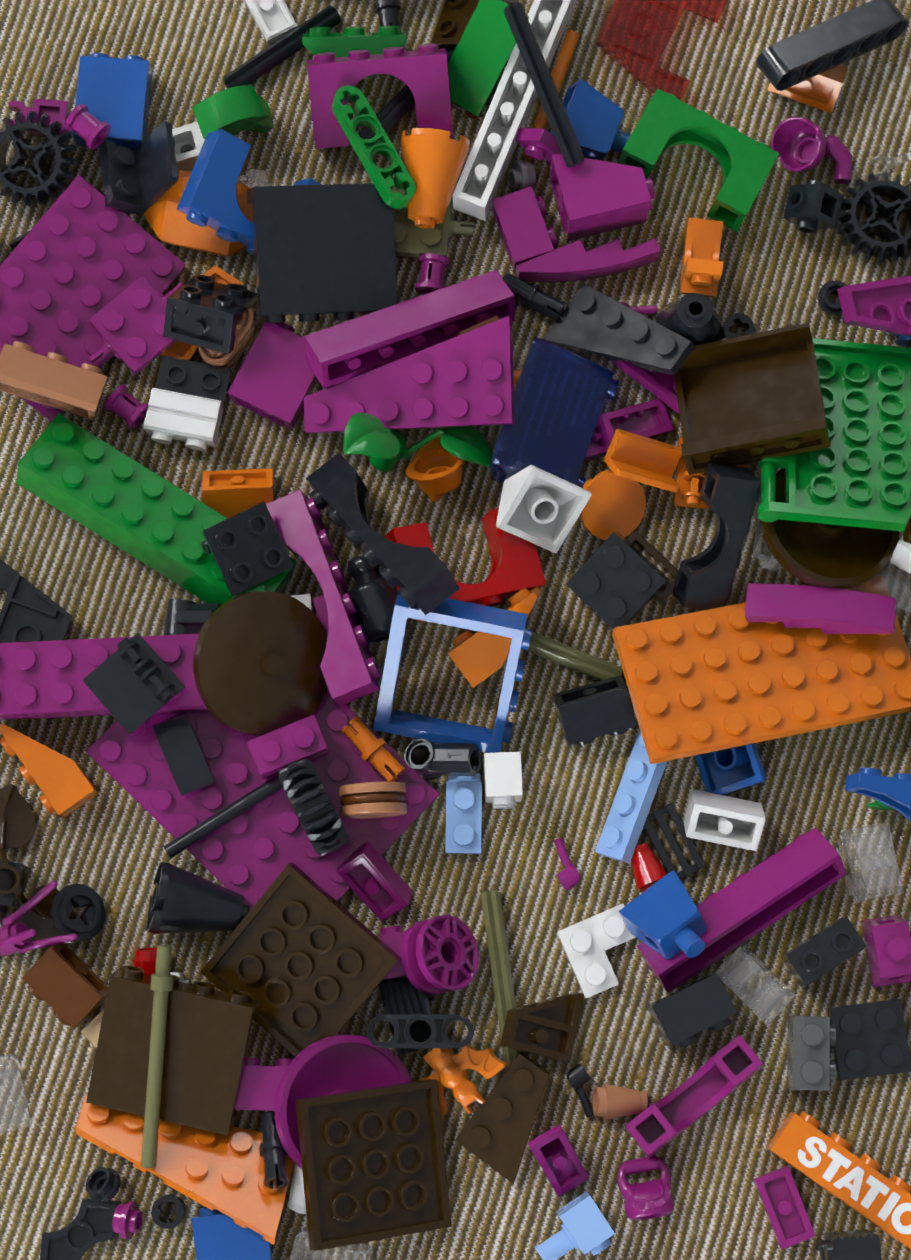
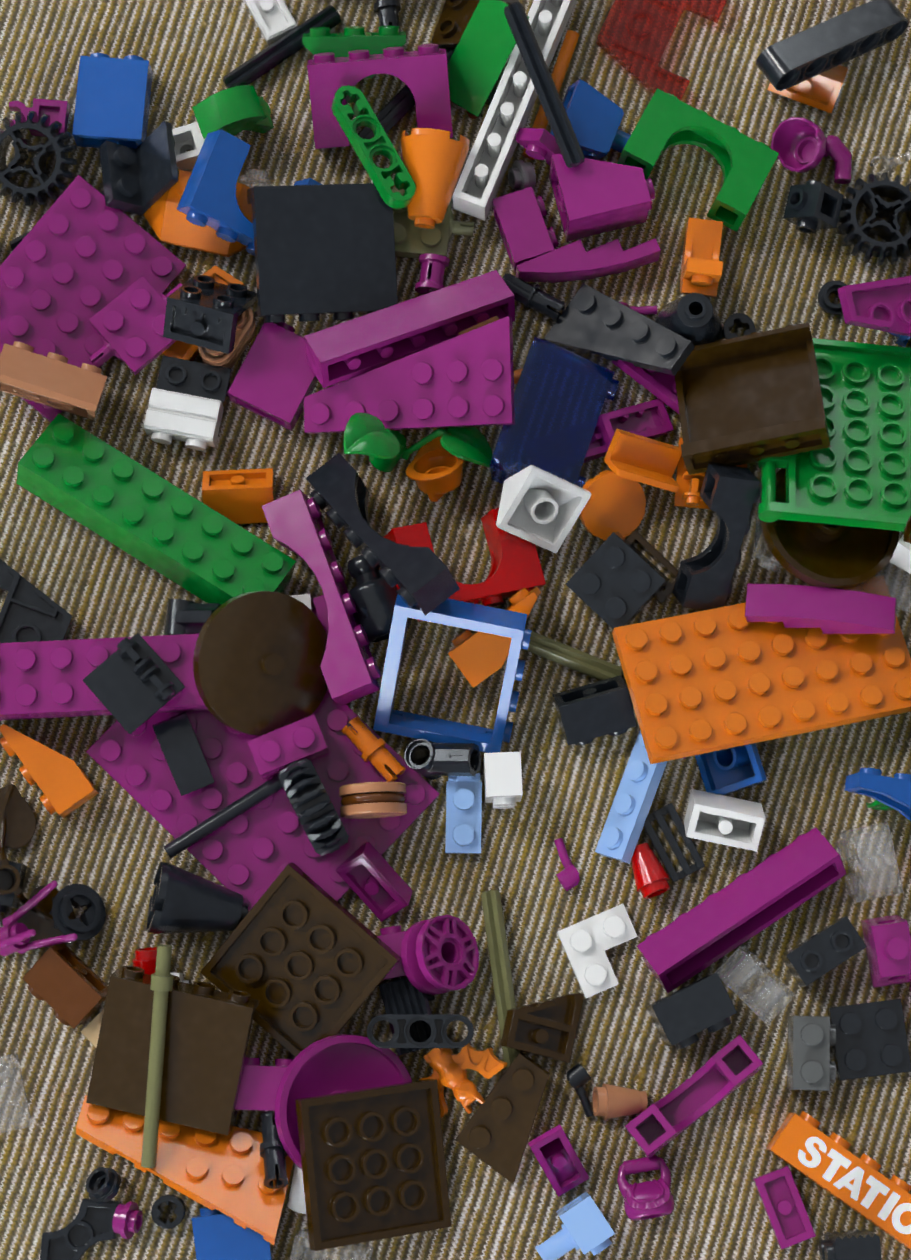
(87, 126): magenta bush -> none
(126, 407): magenta bush -> none
(247, 548): black hinge -> none
(666, 919): blue torso -> none

